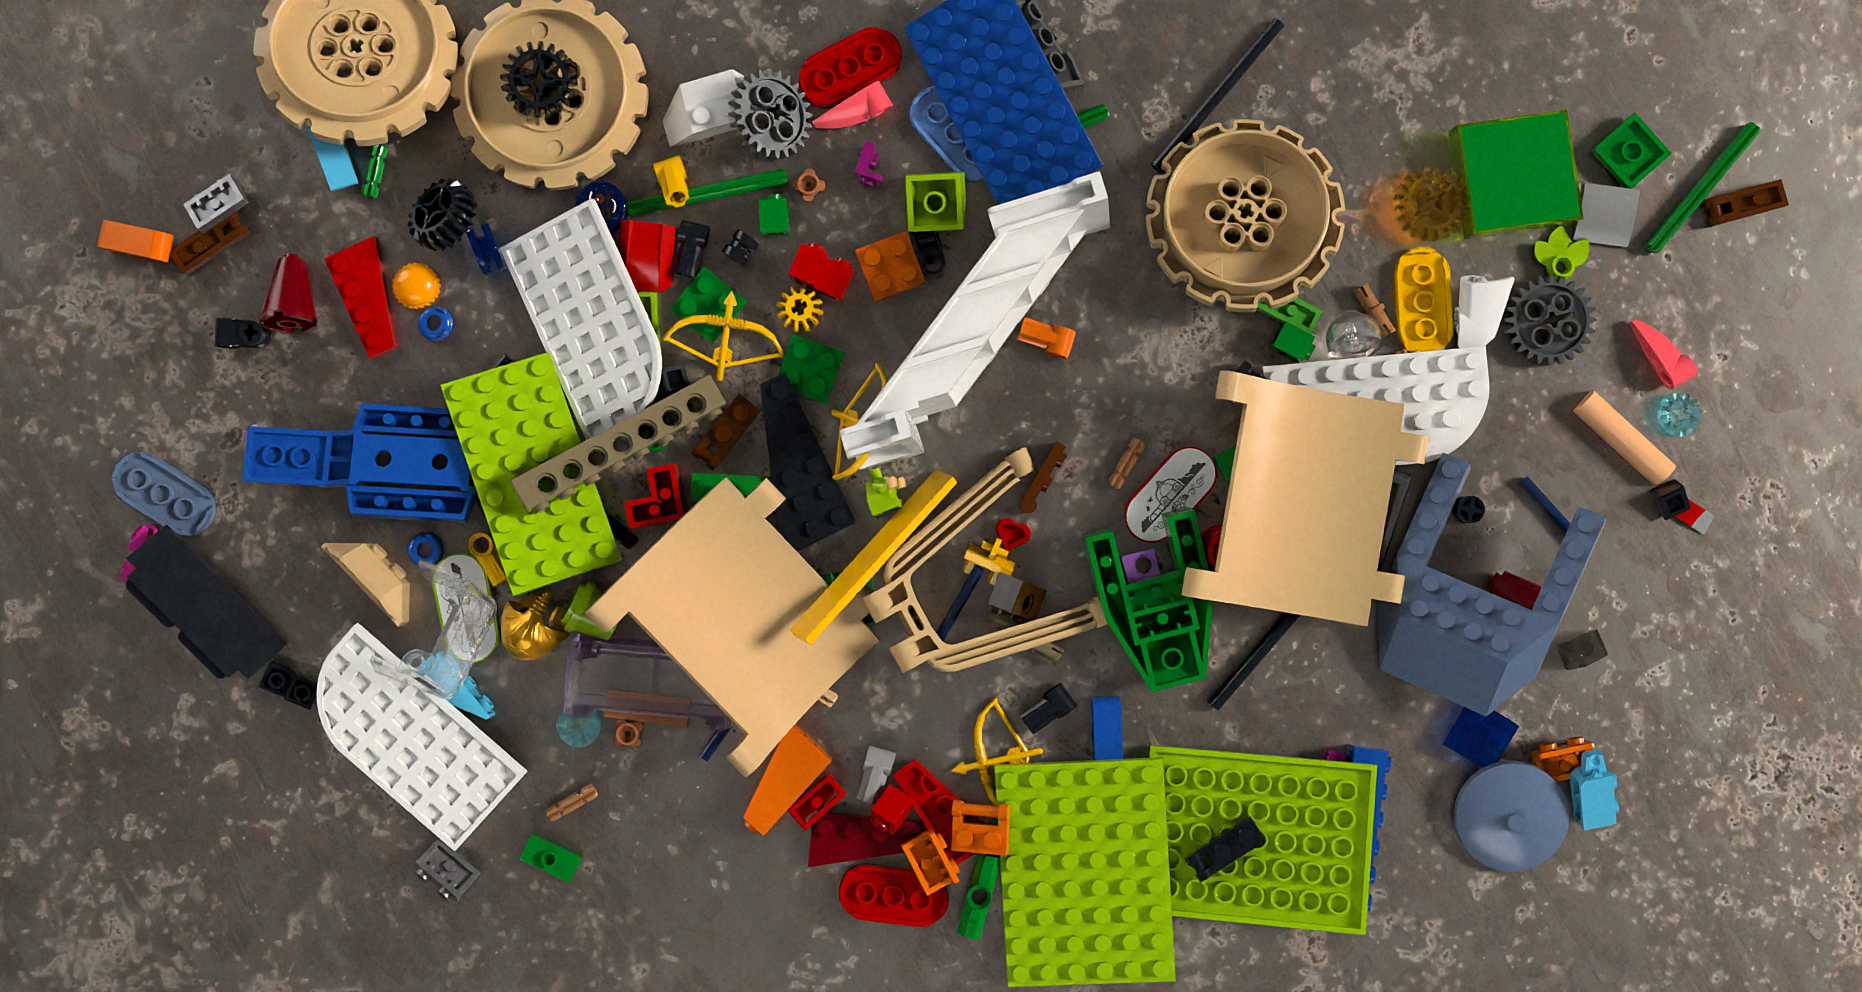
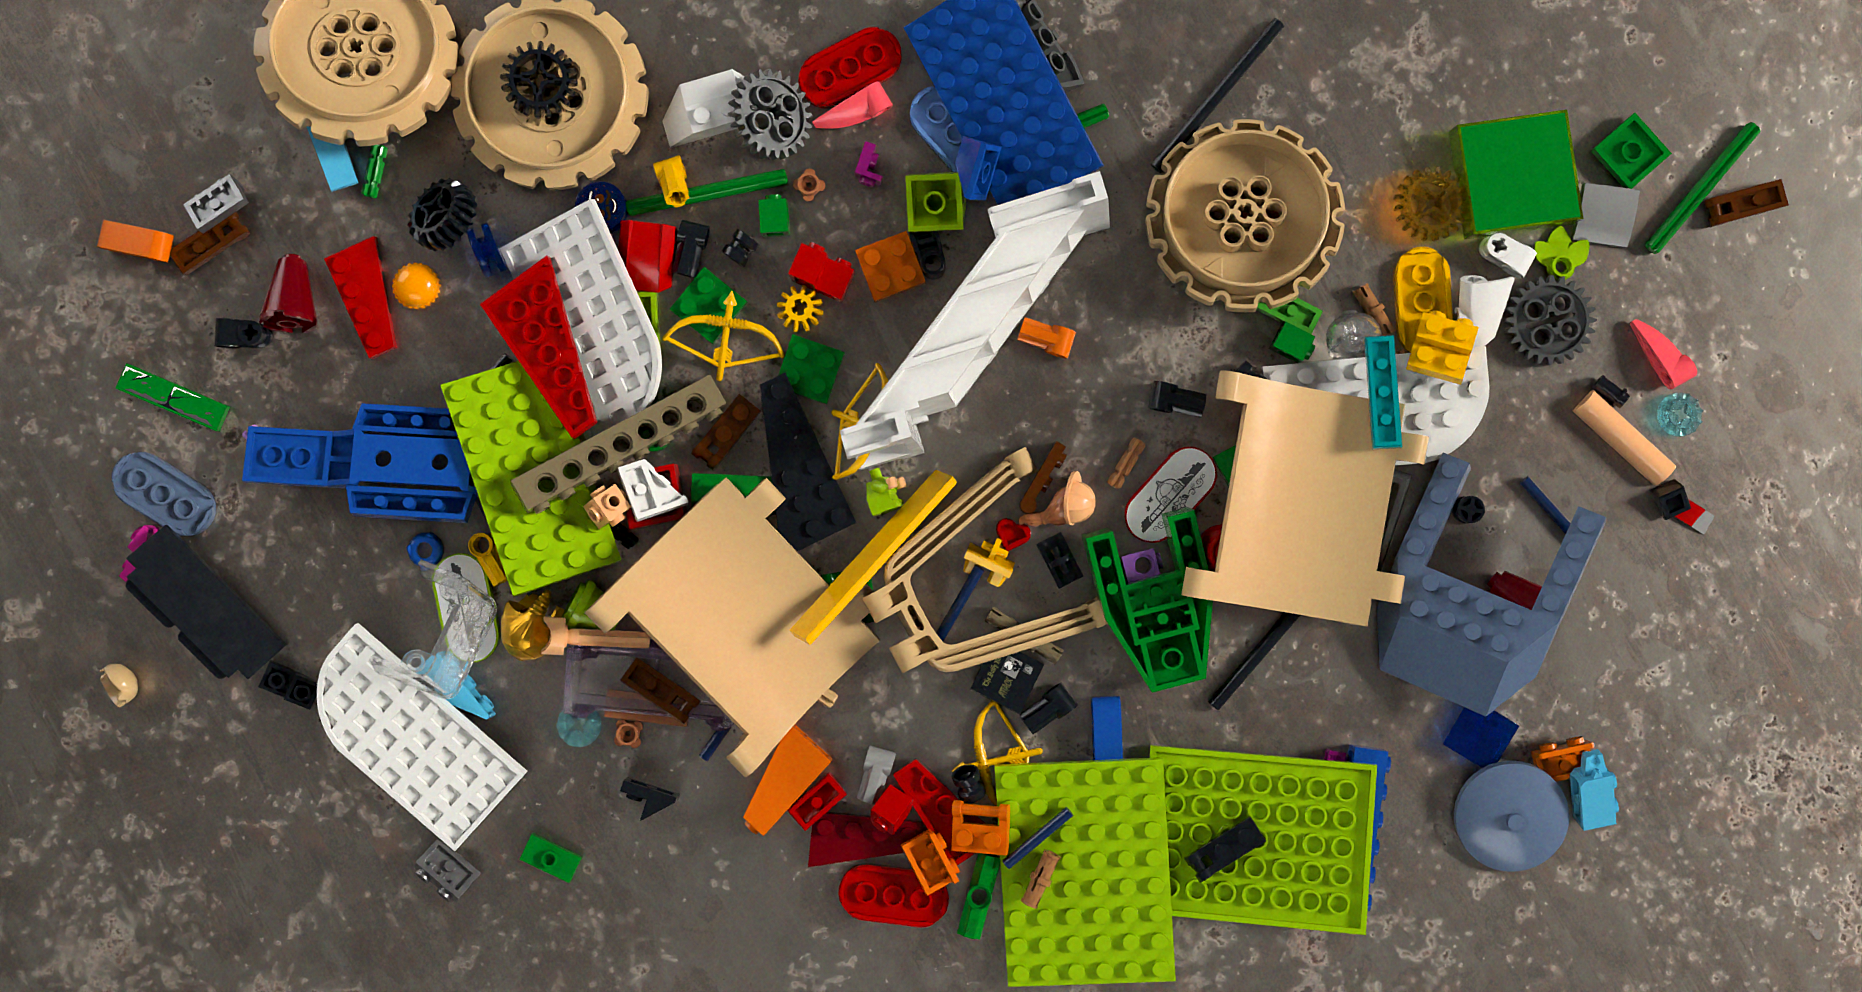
(119, 683): none -> tan hair
(172, 397): none -> green tile
(375, 576): tan wedge -> none
(445, 327): blue piece -> none
(537, 330): none -> red wing
(561, 636): none -> light nougat piece
(571, 802): medium nougat axle -> none
(607, 506): none -> light nougat brick
(648, 491): none -> white wing
(656, 797): none -> black slope
(659, 690): none -> reddish brown plate
(672, 380): black slope -> none
(968, 783): none -> black wheel
(976, 167): none -> blue slope
(1008, 680): none -> black tile
(1016, 598): dark brown brick -> none
(1037, 838): none -> dark blue bar
(1040, 879): none -> medium nougat pin
(1059, 560): none -> black hips
(1069, 505): none -> piece
(1169, 398): none -> black piece
(1383, 392): none -> teal tile
(1442, 347): none -> yellow plate
(1511, 255): none -> white piece
(1582, 650): clear smoke bracket -> none
(1611, 391): none -> black pin

